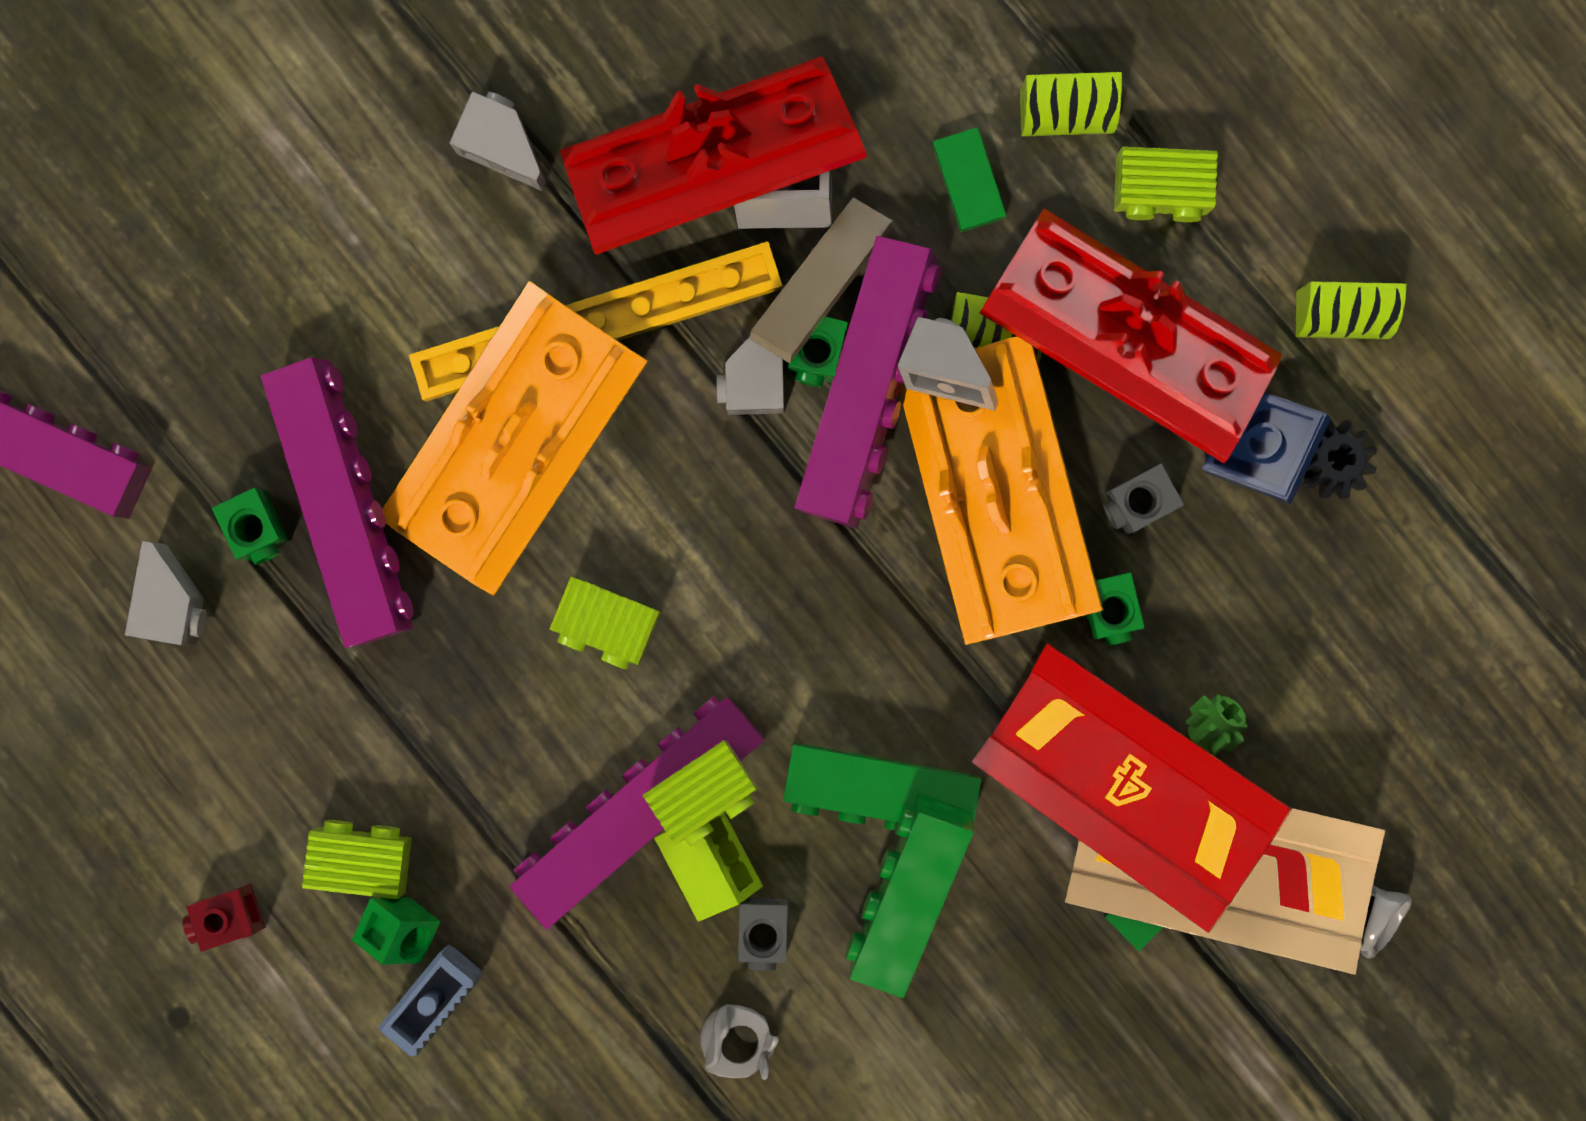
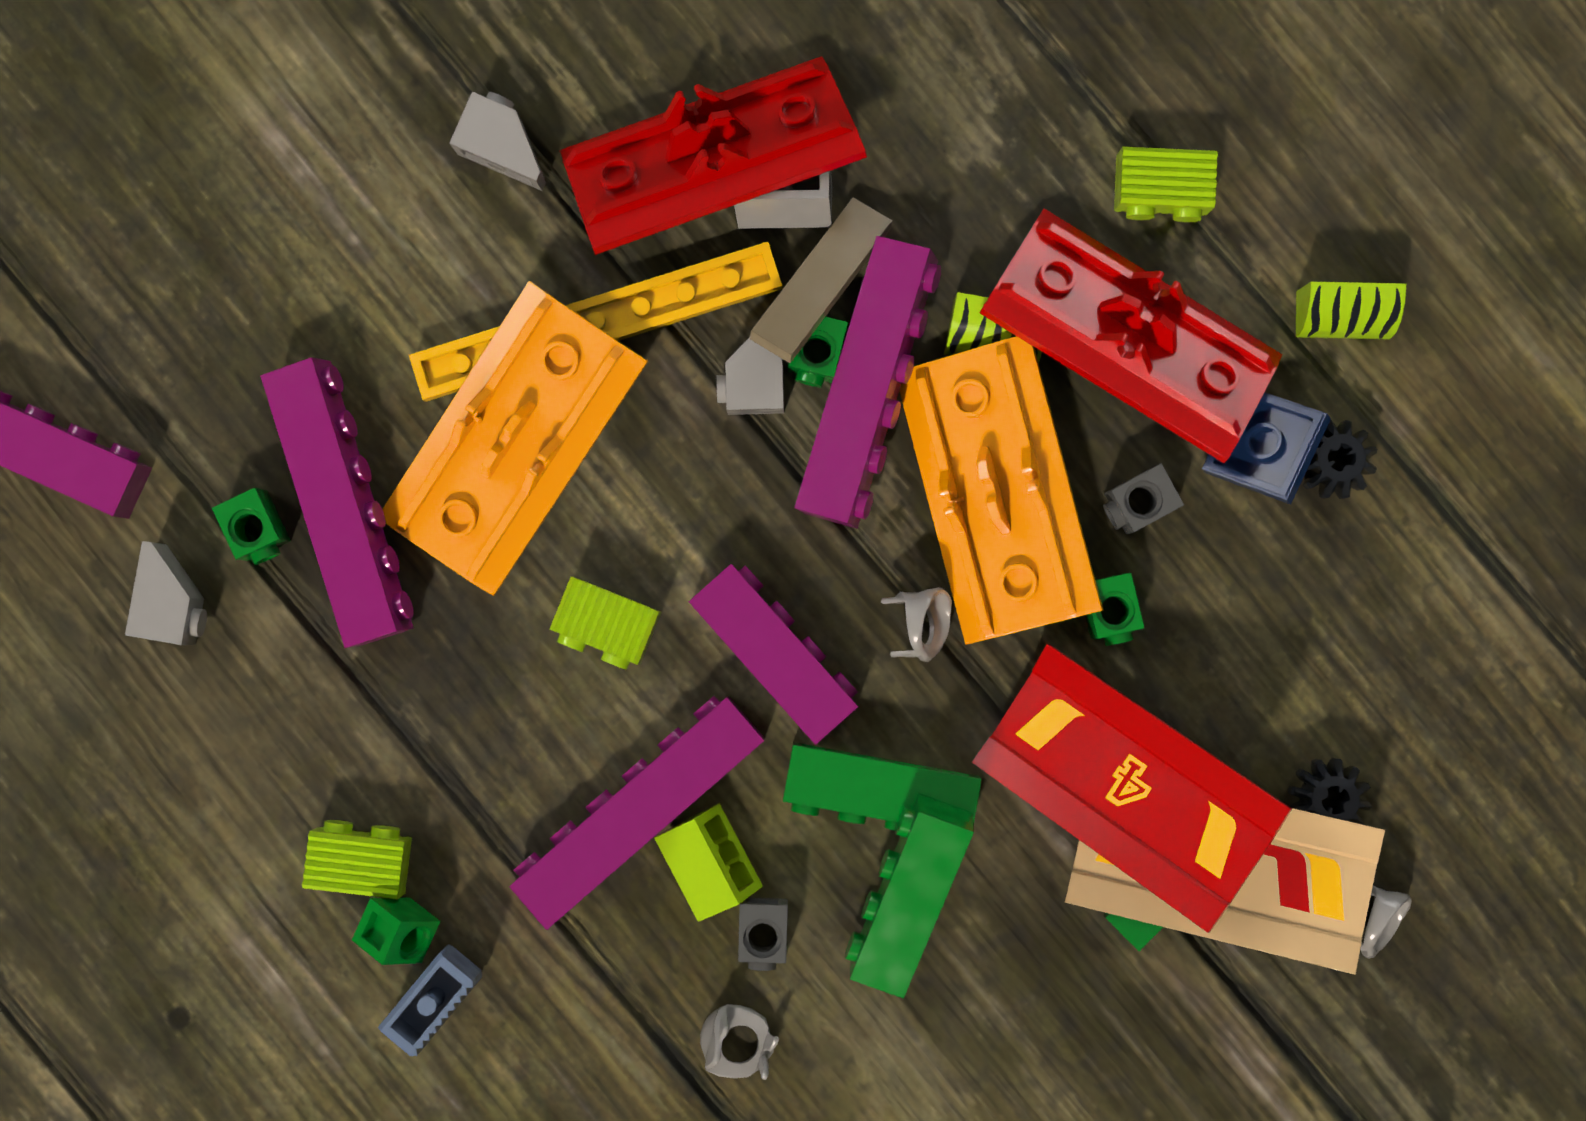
(239, 915): dark red brick -> none
(702, 793): lime brick -> none
(773, 653): none -> magenta brick
(937, 605): none -> light grey piece
(945, 364): light grey slope -> none
(968, 179): green tile -> none
(1070, 104): lime brick -> none
(1216, 724): bright green gear -> none
(1334, 778): none -> black gear

